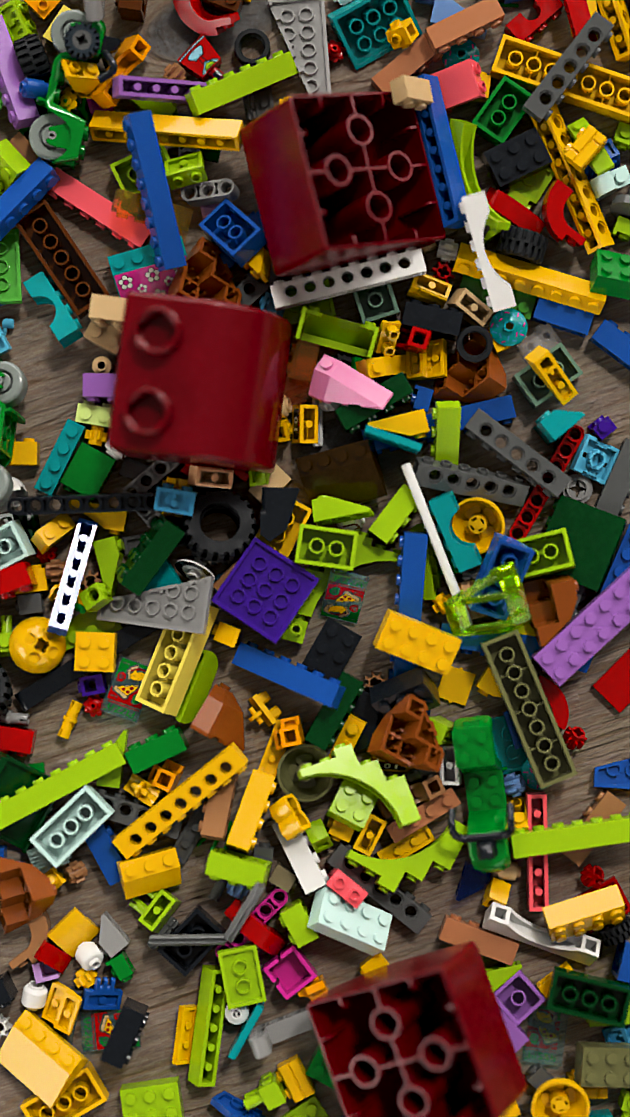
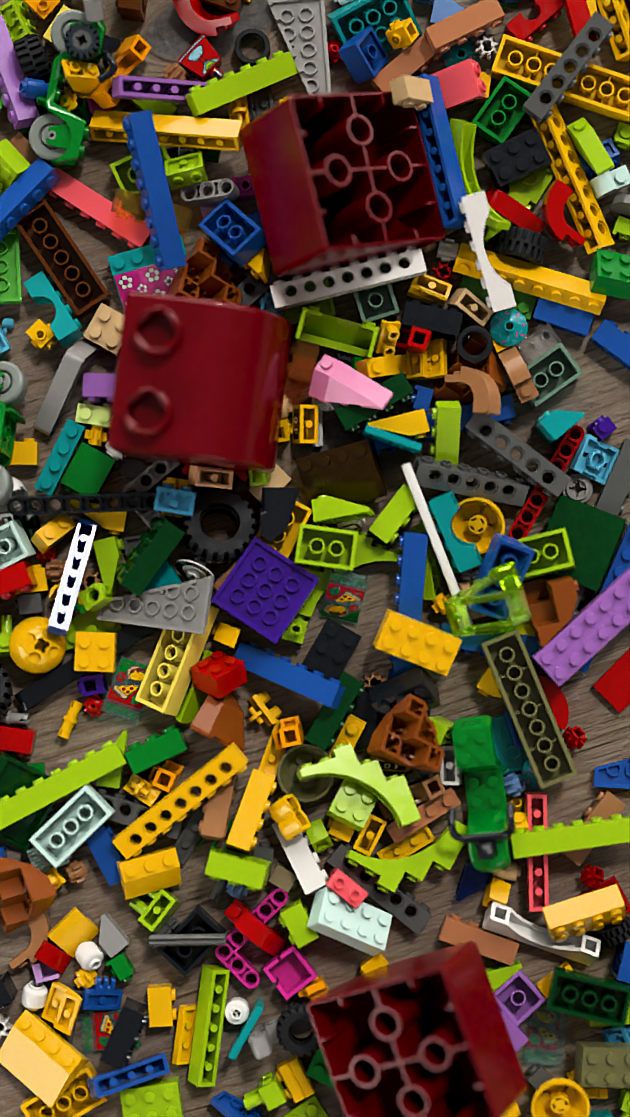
(42, 335): none -> yellow brick
(63, 384): none -> light grey beam
(98, 361): tan brick -> none
(107, 311): tan brick -> none
(128, 1076): none -> blue brick
(161, 1005): none -> yellow brick
(219, 674): none -> red brick
(239, 110): none -> yellow hips
(242, 976): lime plate -> none
(244, 193): none -> dark pink brick
(244, 912): dark grey axle -> none
(291, 1043): none -> black tyre
(364, 55): none -> blue slope
(456, 685): yellow piece -> none
(484, 389): none -> medium nougat arch
(487, 54): none -> white gear
(518, 374): none -> medium nougat arch
(551, 374): yellow slope -> none
(585, 148): yellow brick -> none

